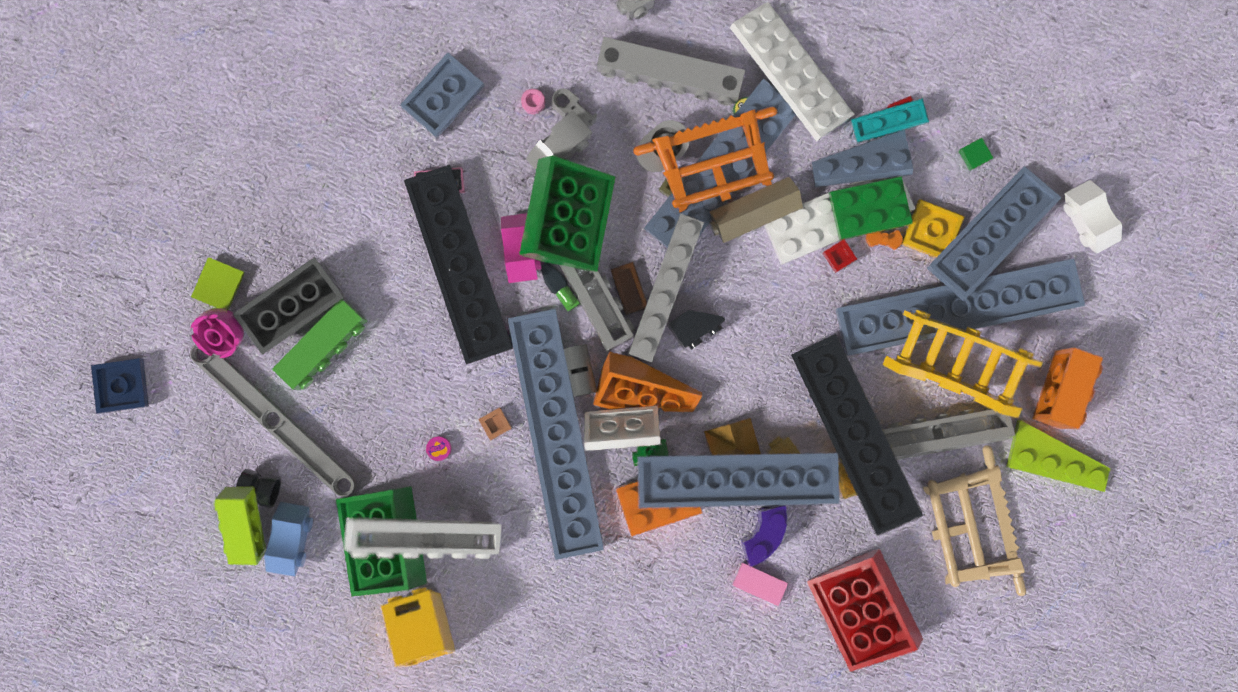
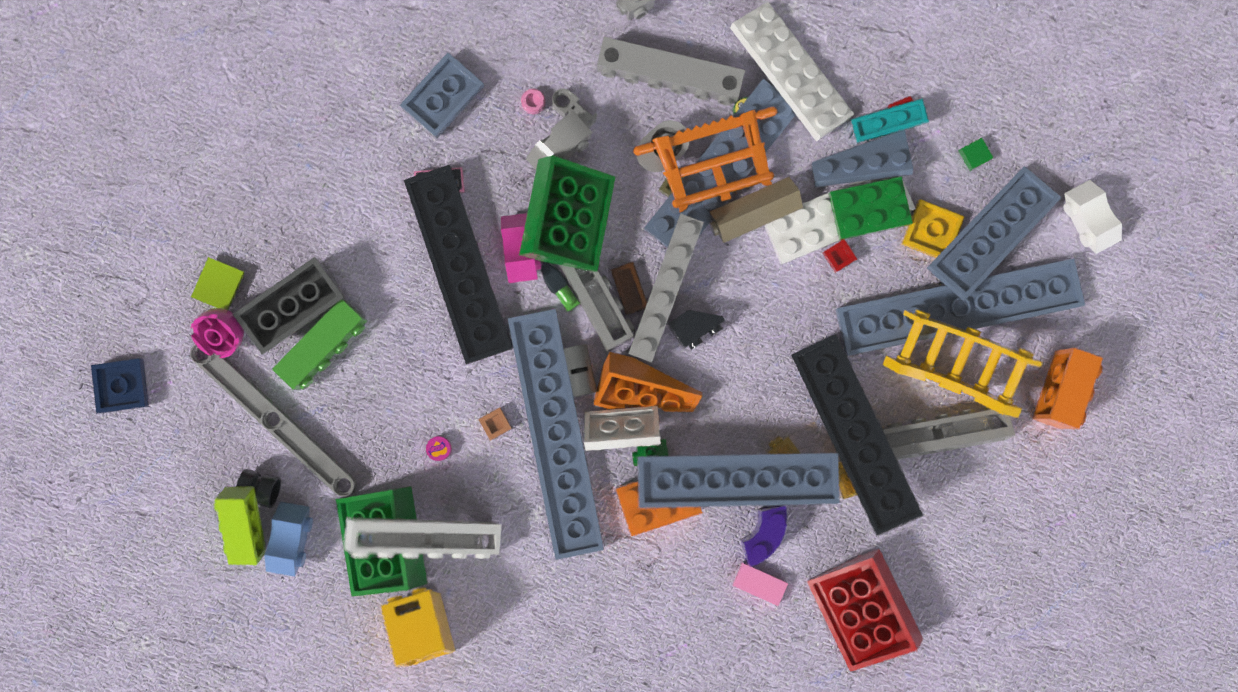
(733, 439): pearl gold slope -> none
(891, 240): orange piece -> none
(981, 570): tan piece -> none
(1050, 458): lime wing -> none

